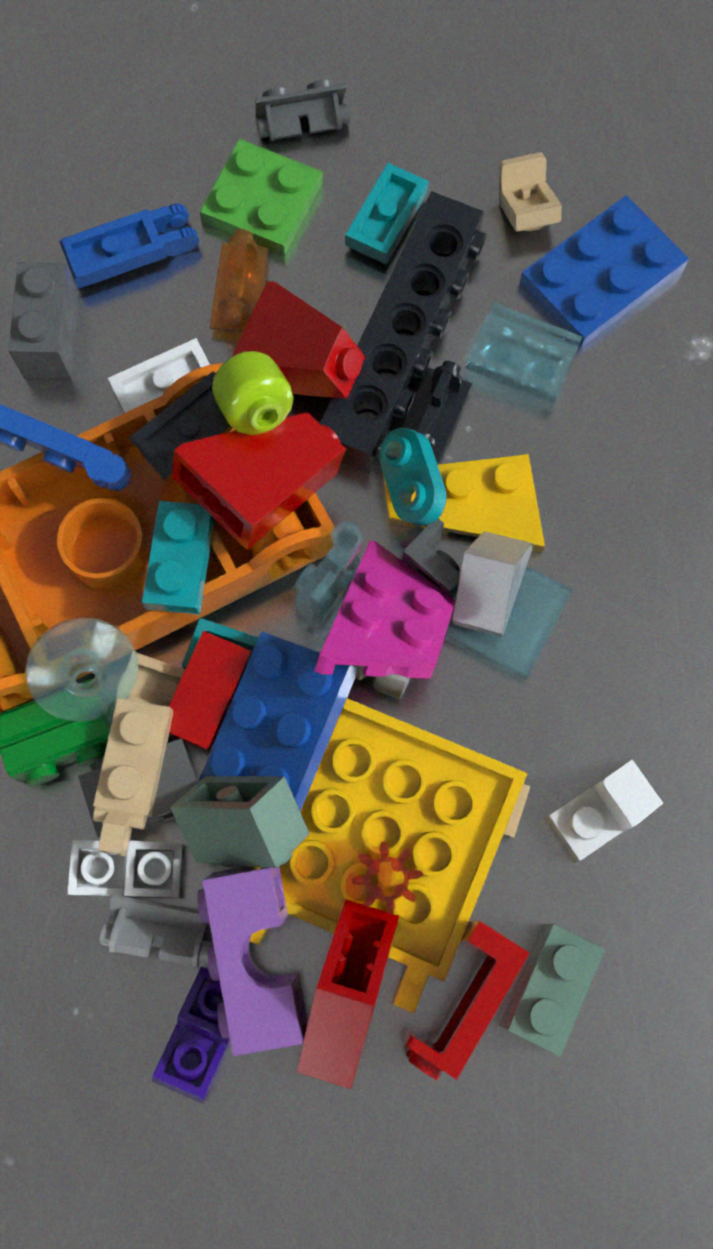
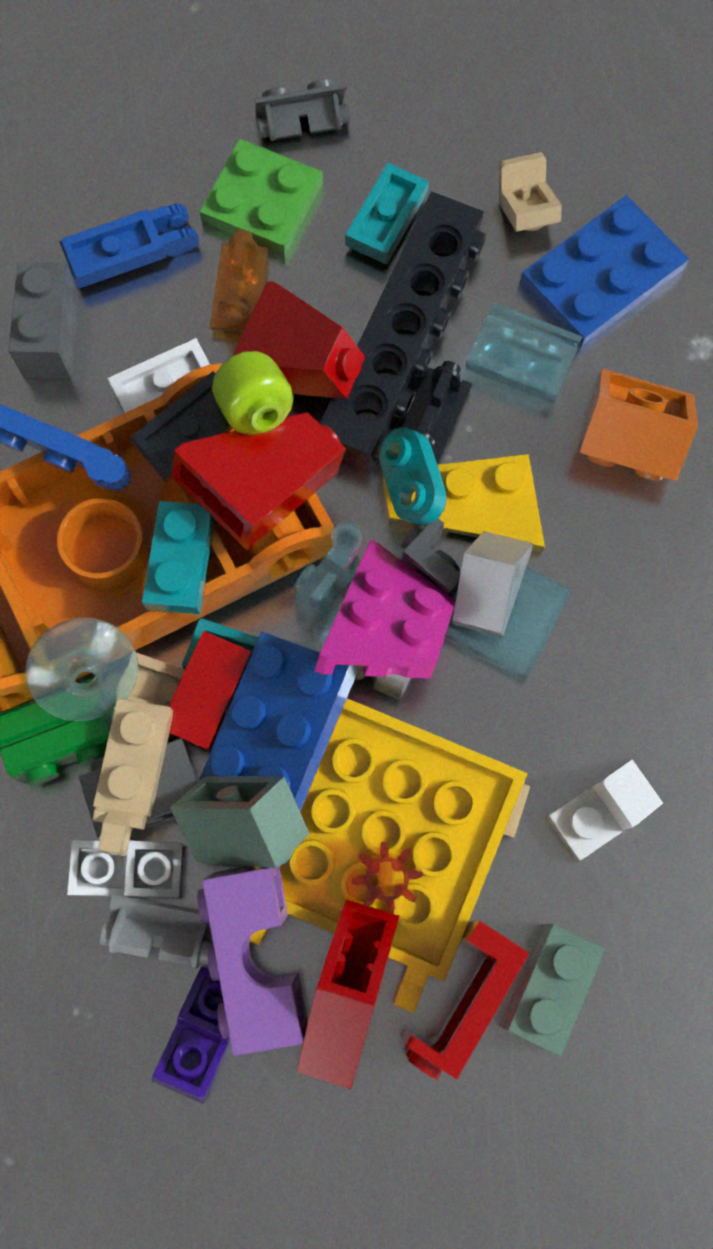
(639, 426): none -> orange slope

